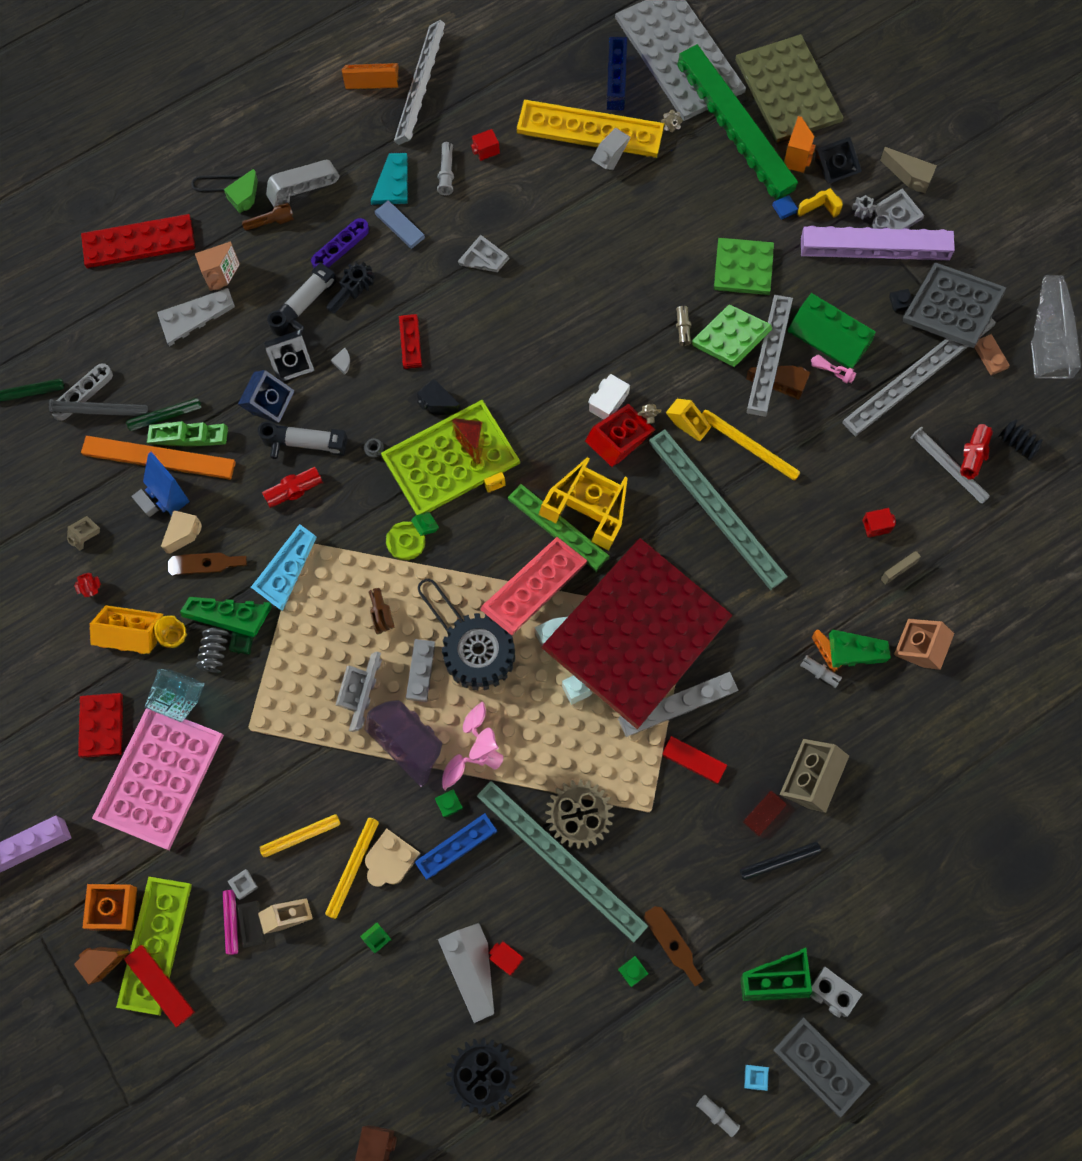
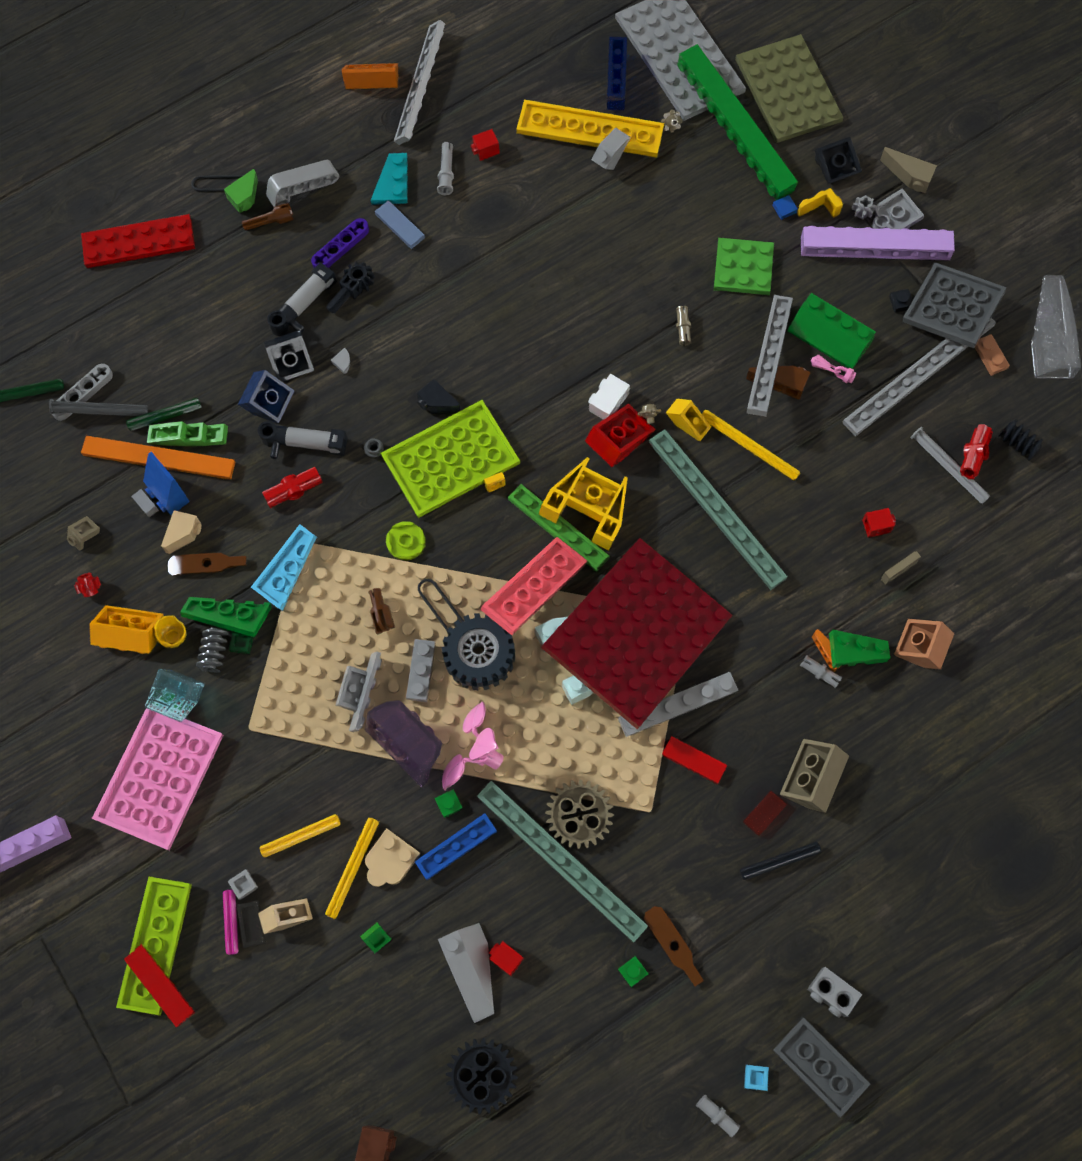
(99, 962): dark orange slope -> none
(100, 725): red plate -> none
(109, 907): orange brick -> none
(188, 316): light grey wing -> none
(218, 265): nougat slope -> none
(410, 341): red tile -> none
(425, 524): green plate -> none
(470, 436): clear red slope -> none
(484, 256): light grey wing -> none
(731, 335): bright green plate -> none
(779, 979): green wedge -> none
(800, 147): orange slope -> none

